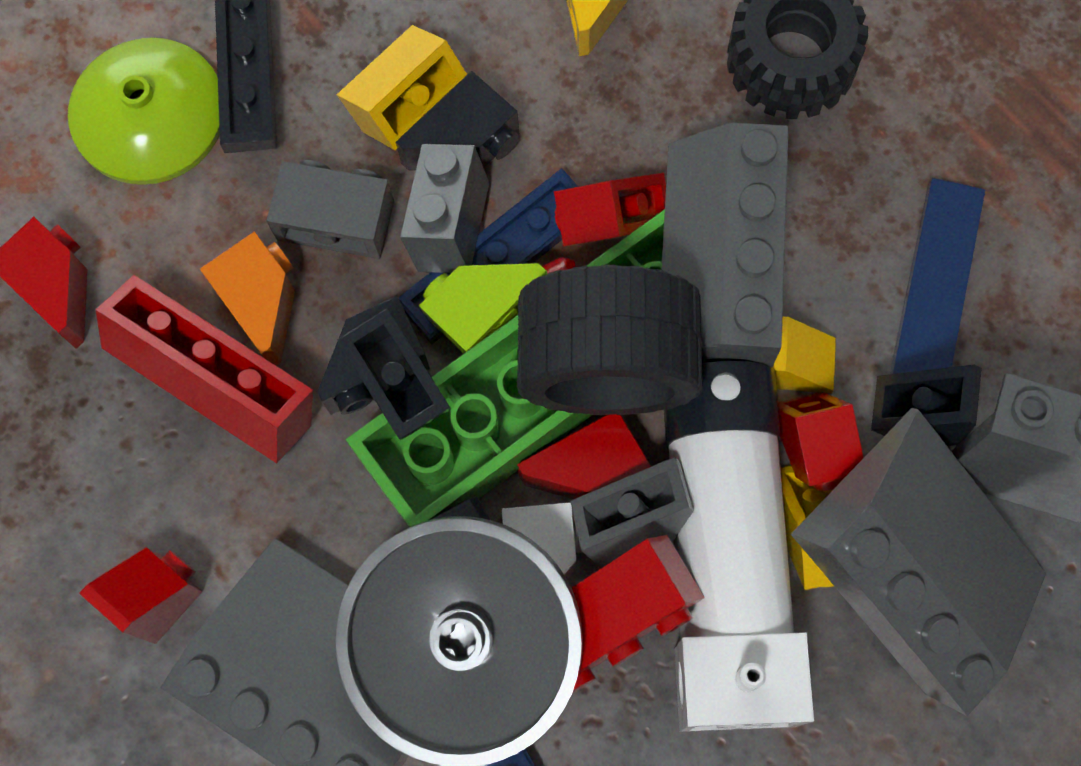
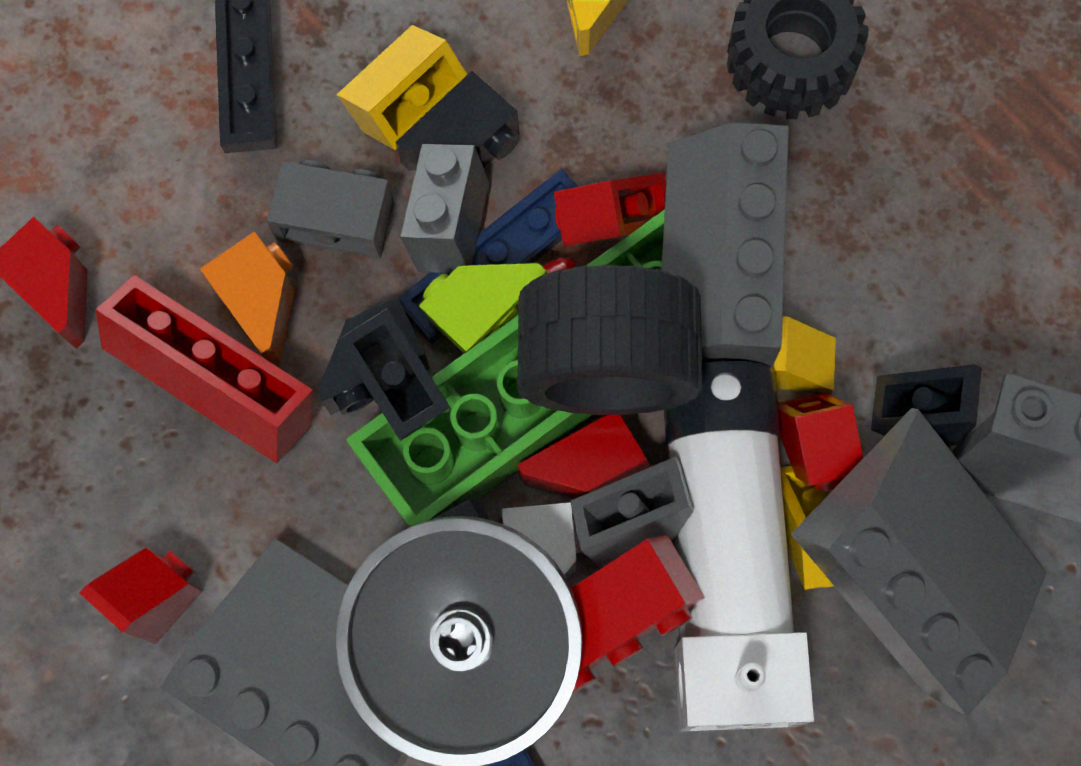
(154, 134): lime dish -> none
(938, 277): dark blue tile -> none

